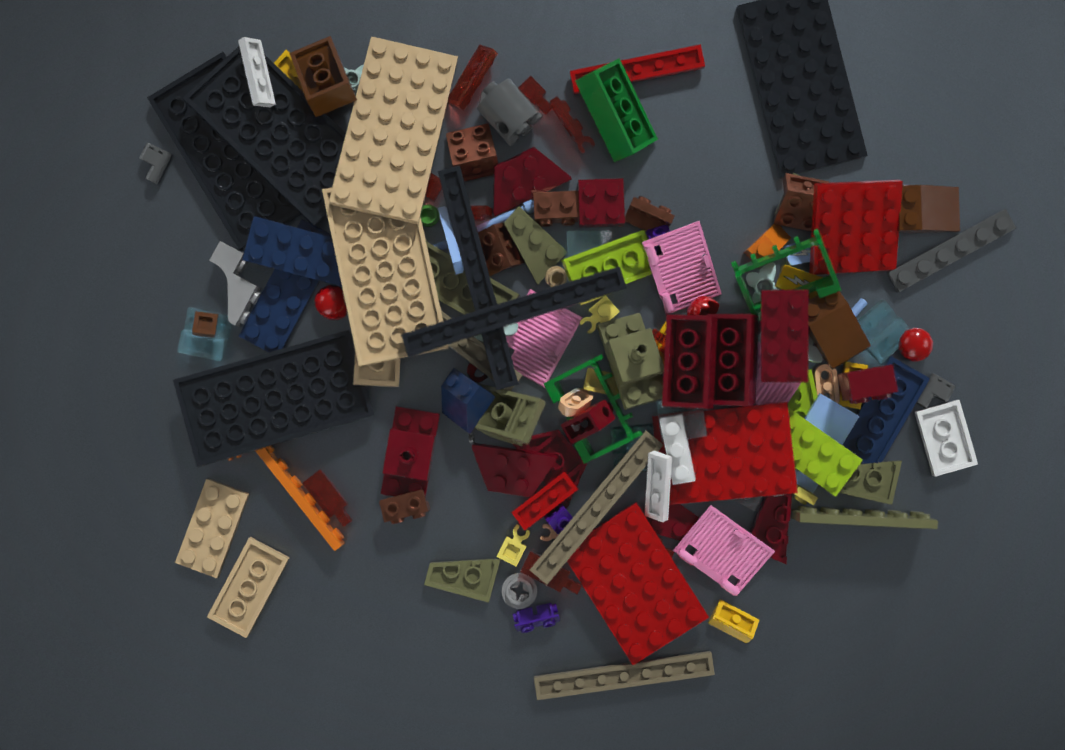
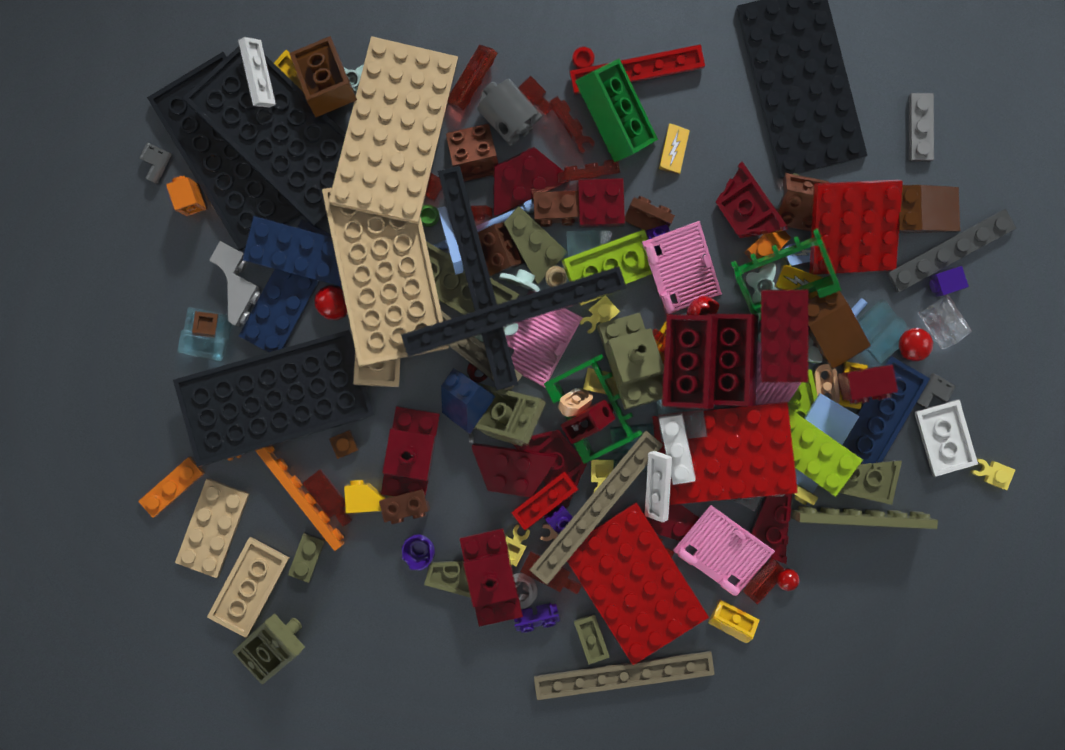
(171, 487): none -> orange plate
(186, 196): none -> orange brick
(270, 647): none -> olive brick
(306, 557): none -> olive plate
(343, 444): none -> reddish brown plate
(362, 497): none -> yellow slope
(418, 552): none -> dark purple hair
(490, 577): none -> dark red brick
(522, 279): none -> light aqua animal
(583, 57): none -> red tile
(591, 170): none -> clear red hinge
(591, 639): none -> olive plate
(600, 470): none -> light yellow plate
(674, 148): none -> yellow slope
(748, 206): none -> dark red wing
(764, 581): none -> clear red plate
(788, 579): none -> red piece
(921, 127): none -> light grey plate
(945, 322): none -> clear bracket
(948, 281): none -> dark purple brick
(996, 474): none -> light yellow plate

